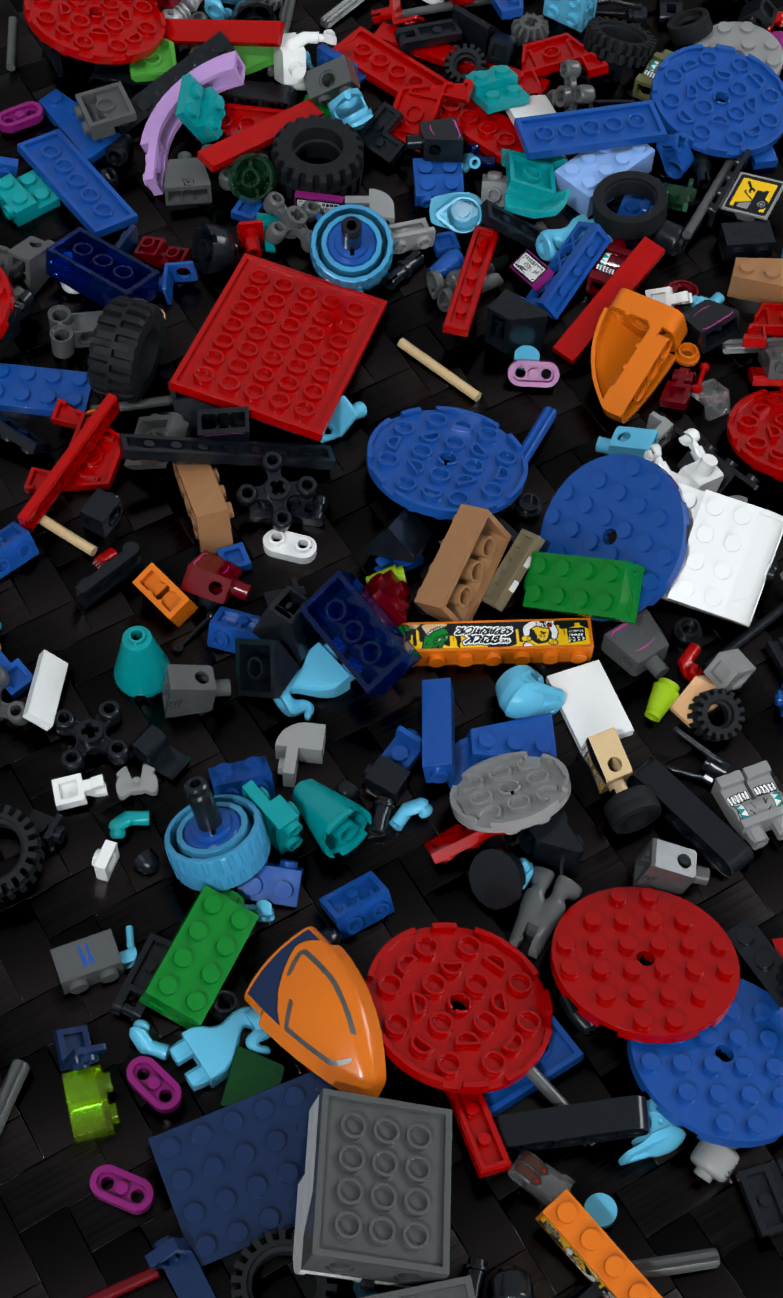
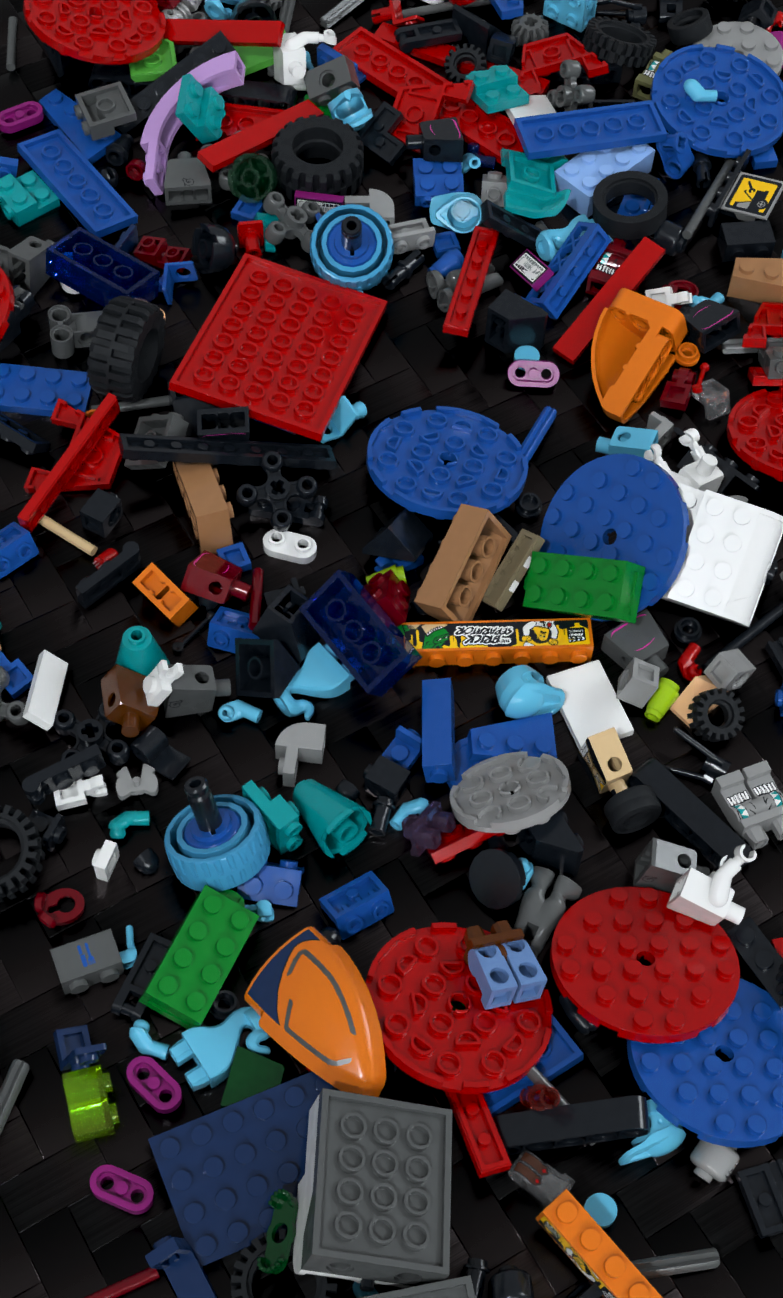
(44, 902): none -> dark red piece
(63, 774): none -> black plate
(126, 701): none -> reddish brown torso
(135, 169): none -> dark red hinge
(158, 683): none -> white plate
(230, 777): blue bracket -> none
(239, 709): none -> medium azure arm
(256, 597): none -> dark red bar
(284, 1212): none -> dark green piece
(426, 828): none -> clear purple hips
(439, 369): tan bar -> none
(503, 965): none -> medium blue hips
(539, 1097): none -> clear red pin
(638, 682): none -> light grey brick
(680, 196): clear green bracket -> none
(698, 93): none -> medium azure arm
(710, 896): none -> white torso

